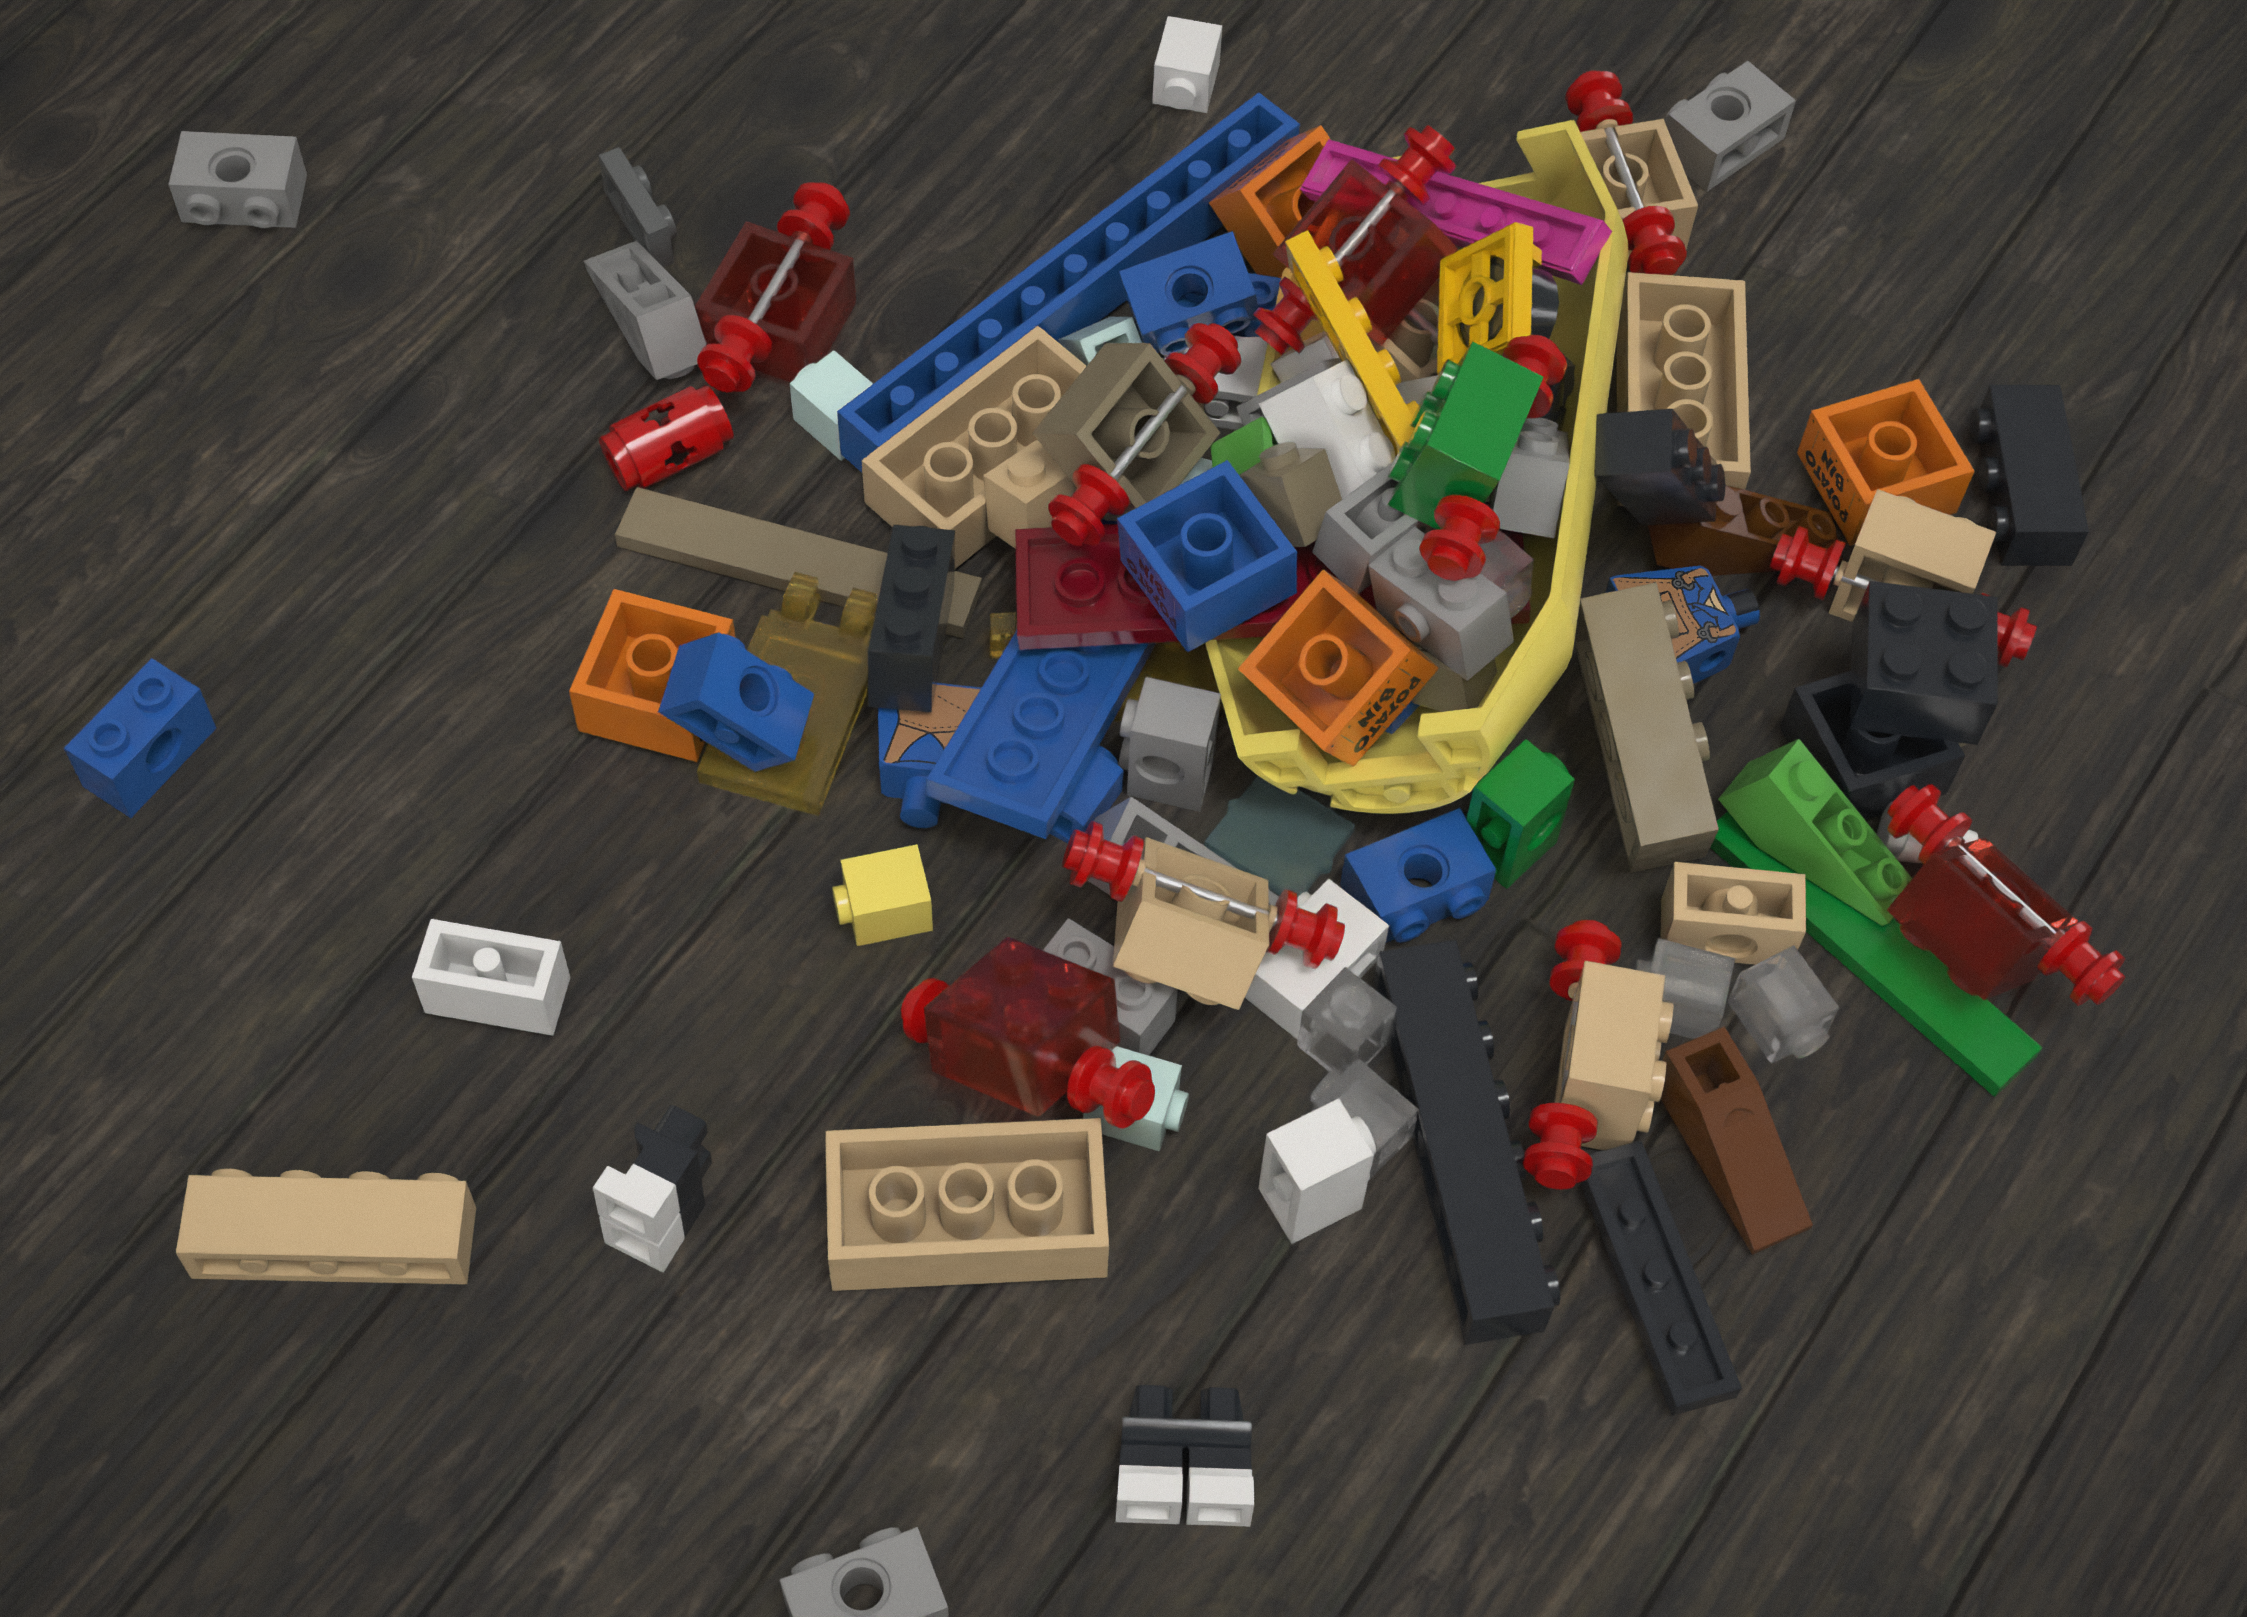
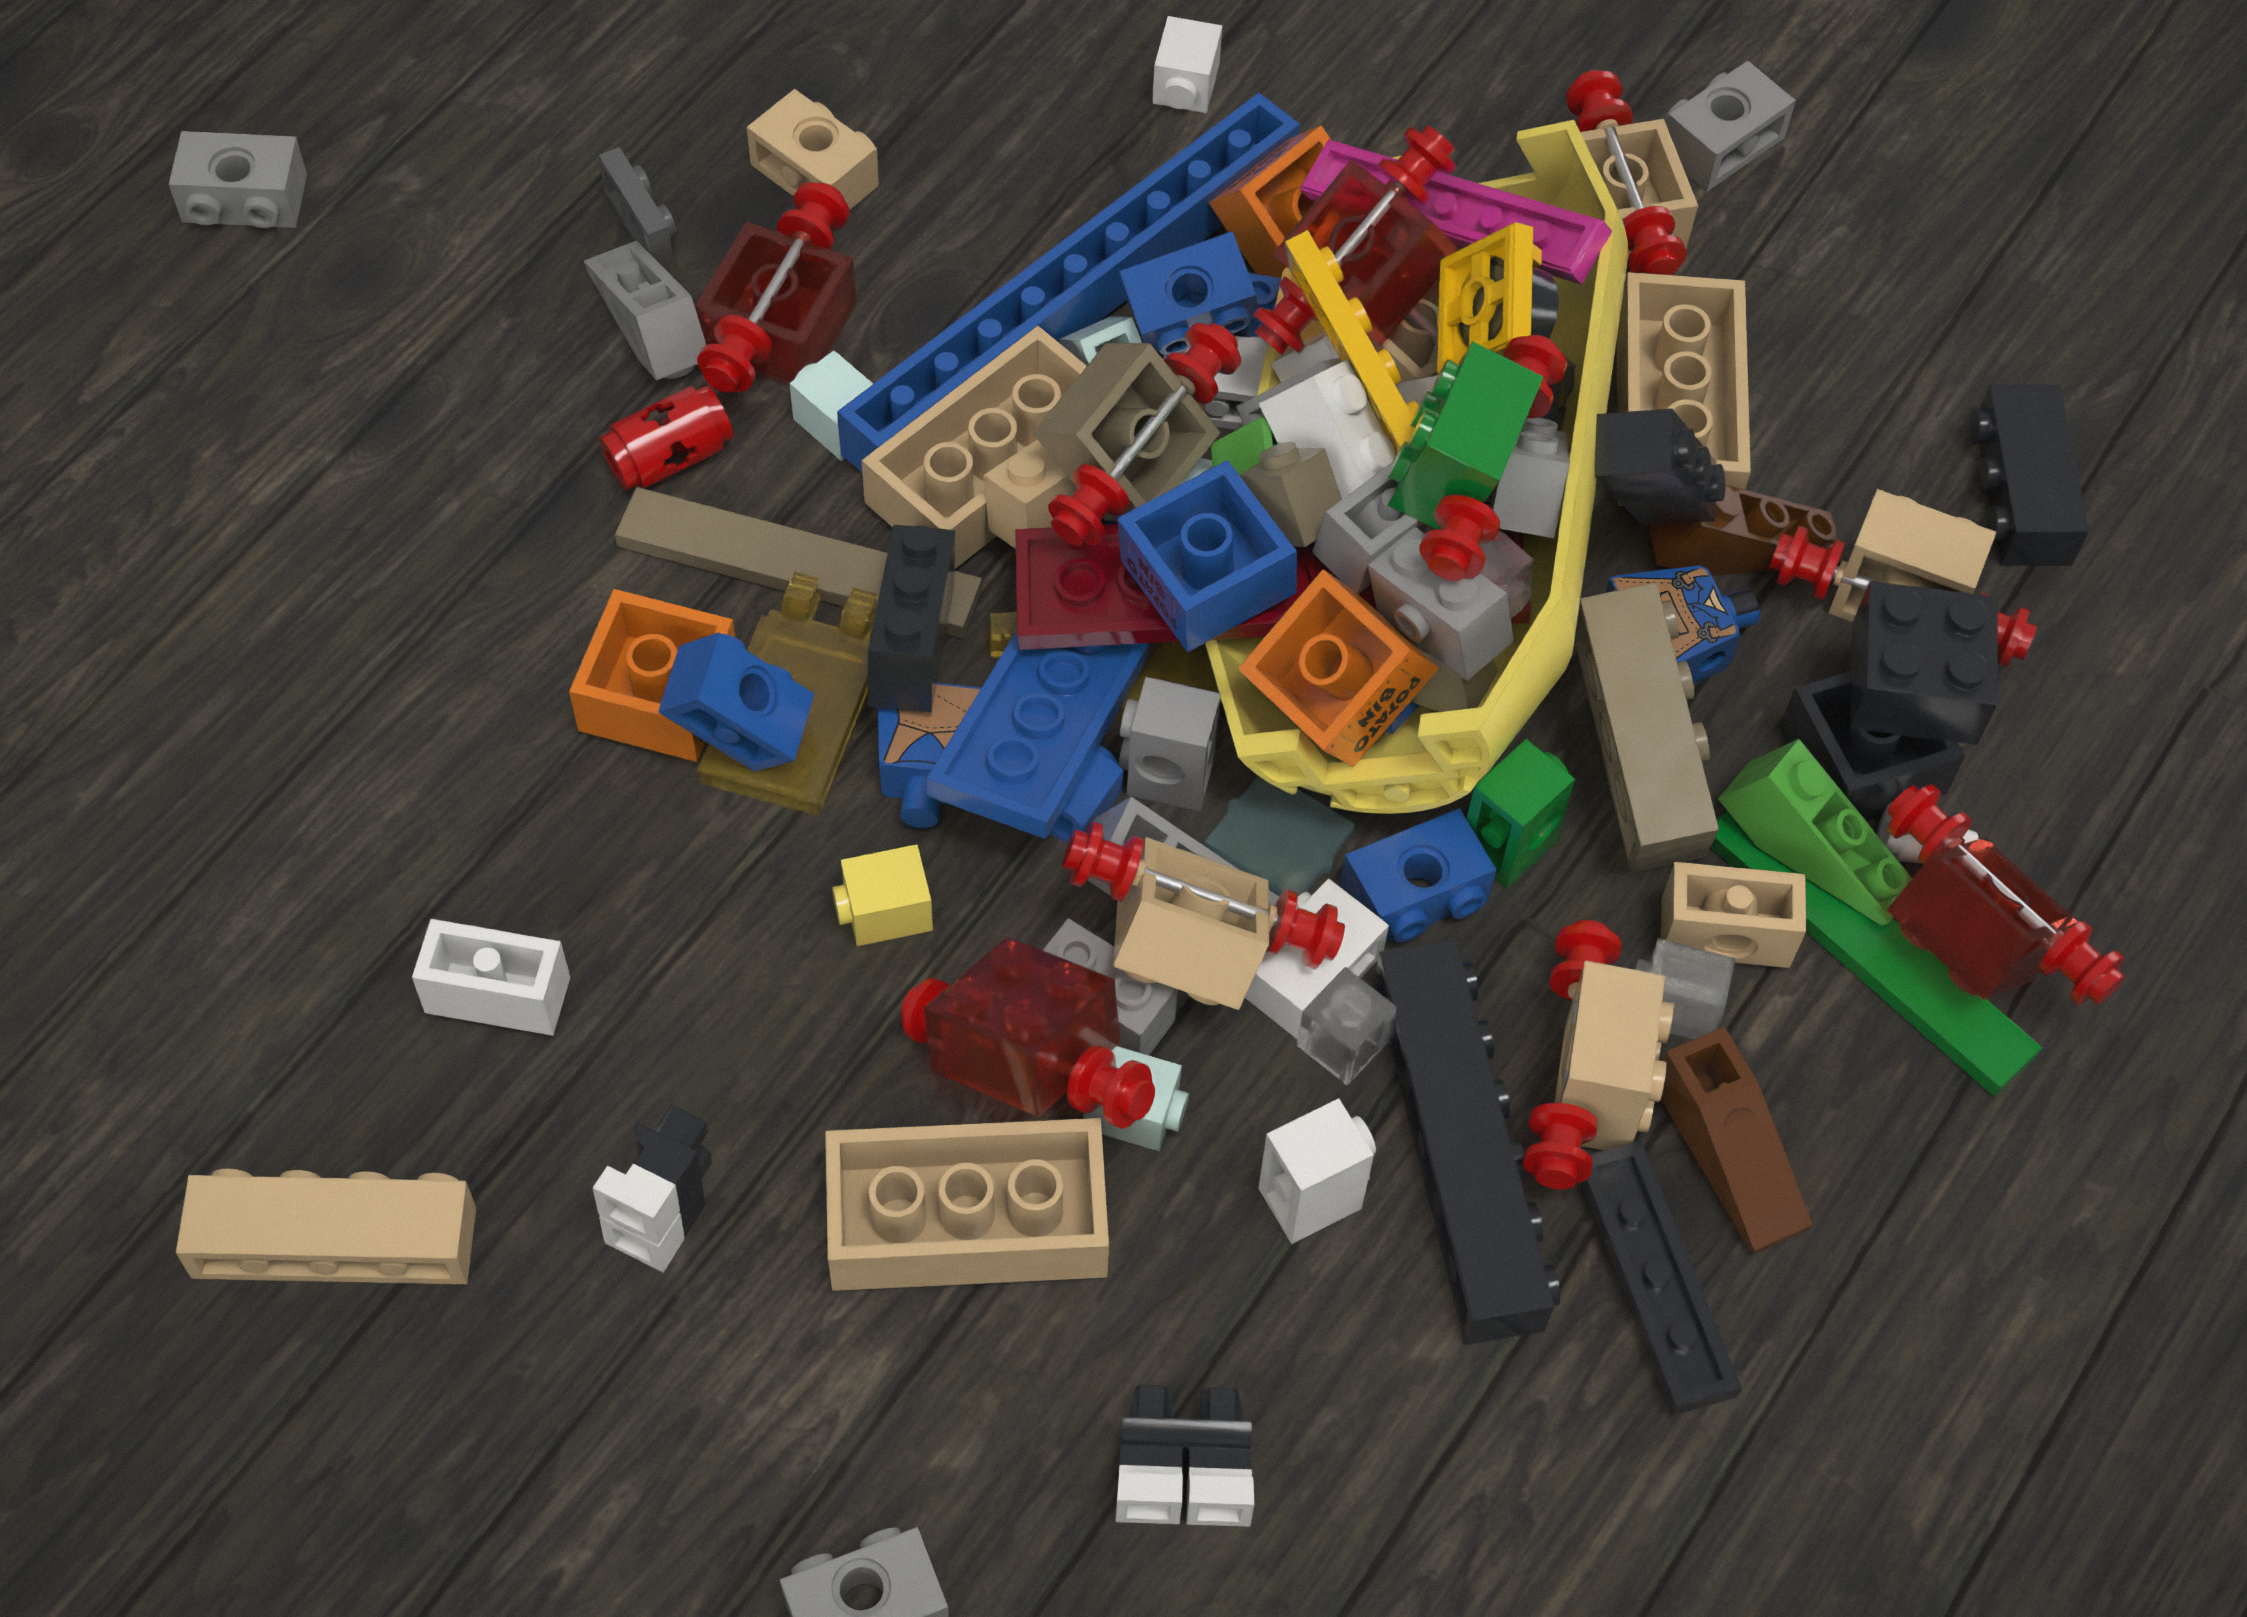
(140, 738): blue brick -> none
(805, 143): none -> tan brick
(1376, 1102): clear brick -> none
(1784, 1006): clear brick -> none
(1883, 443): orange brick -> none

